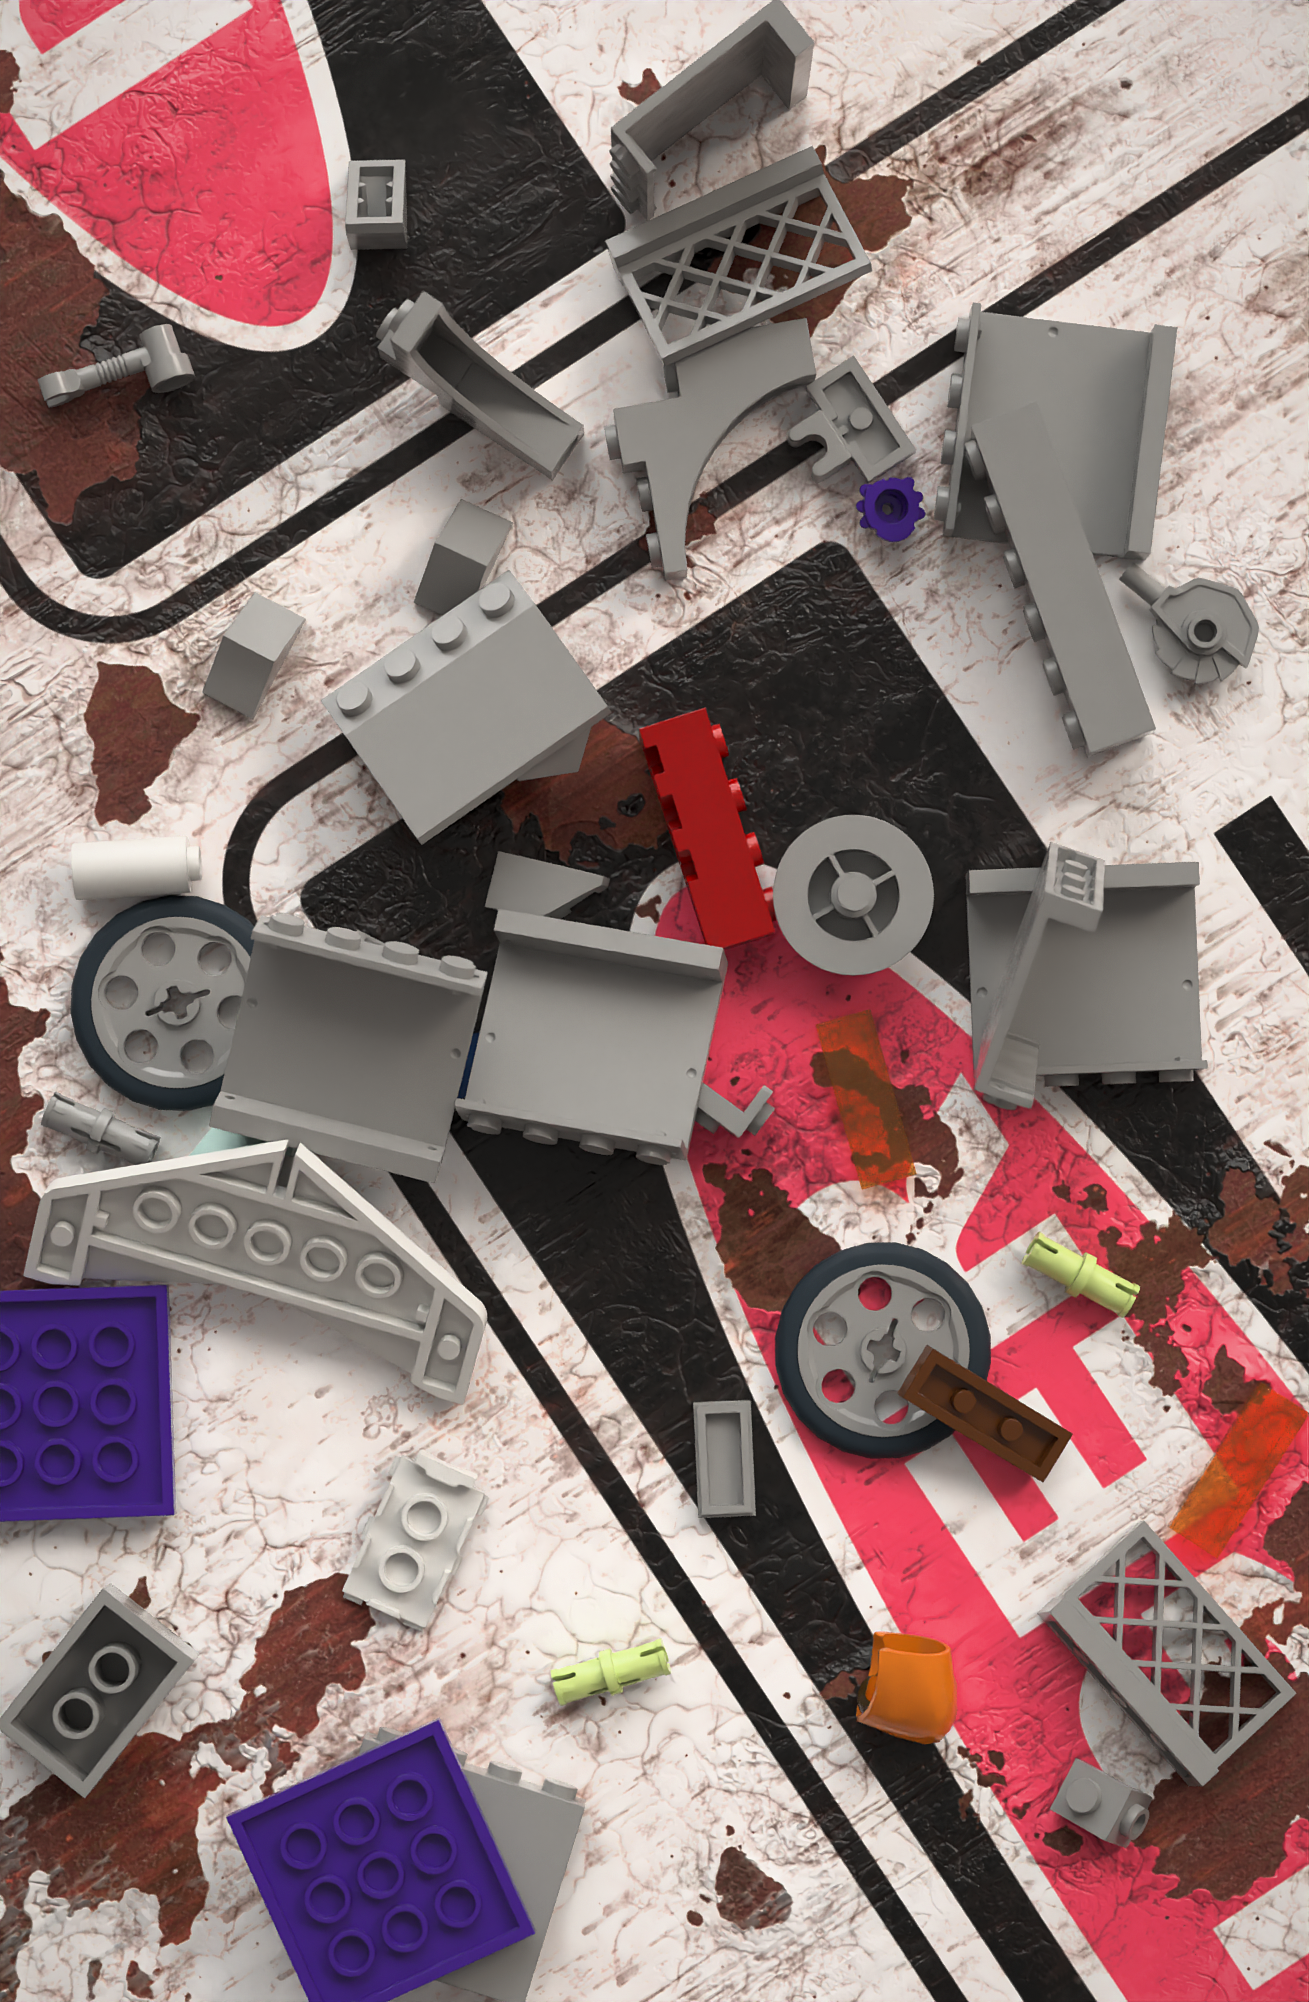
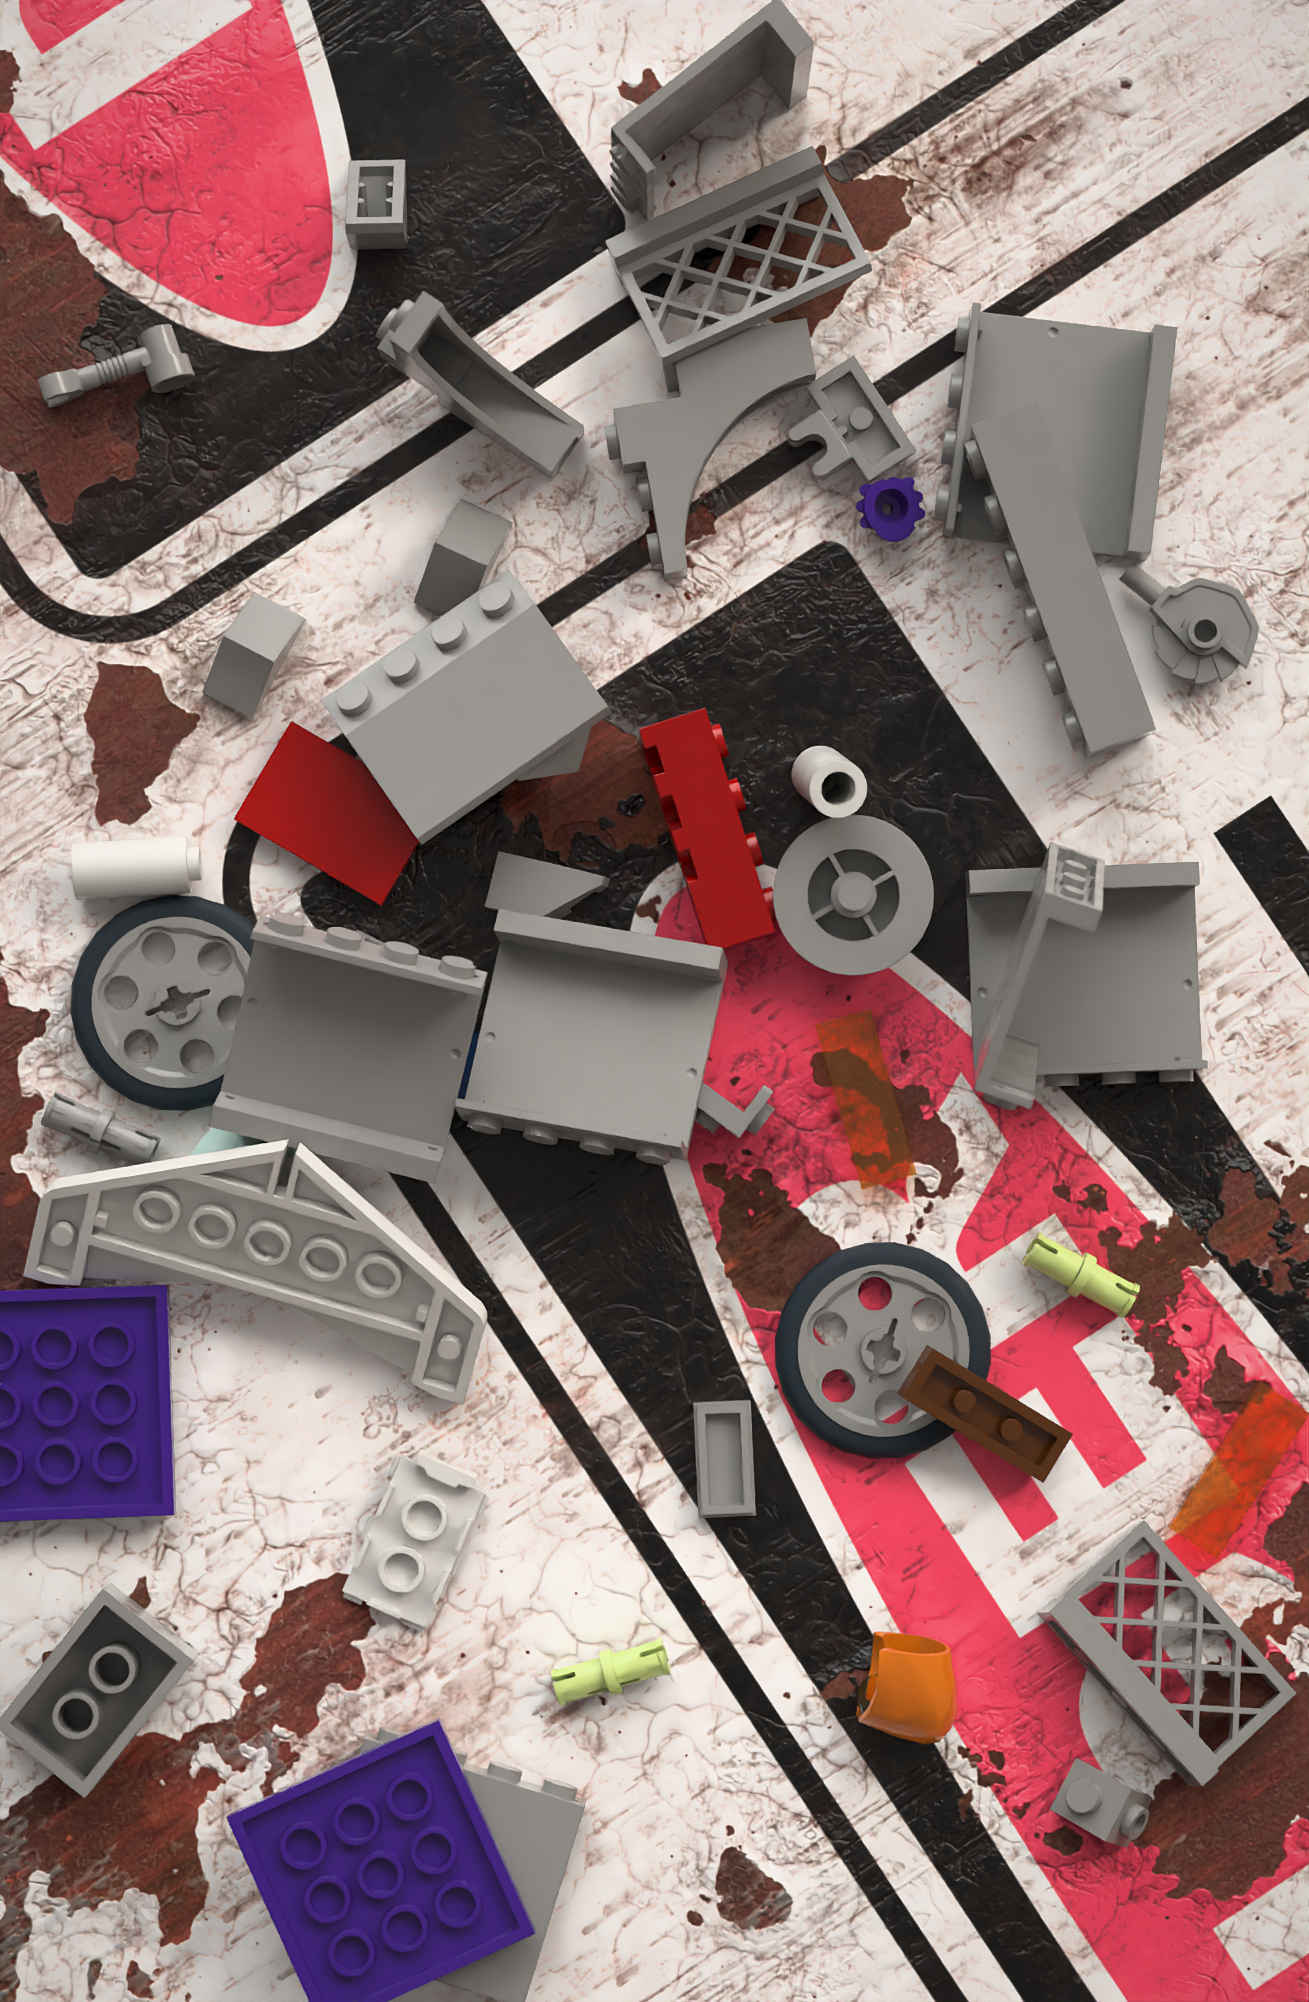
(329, 814): none -> red tile
(843, 790): none -> white brick

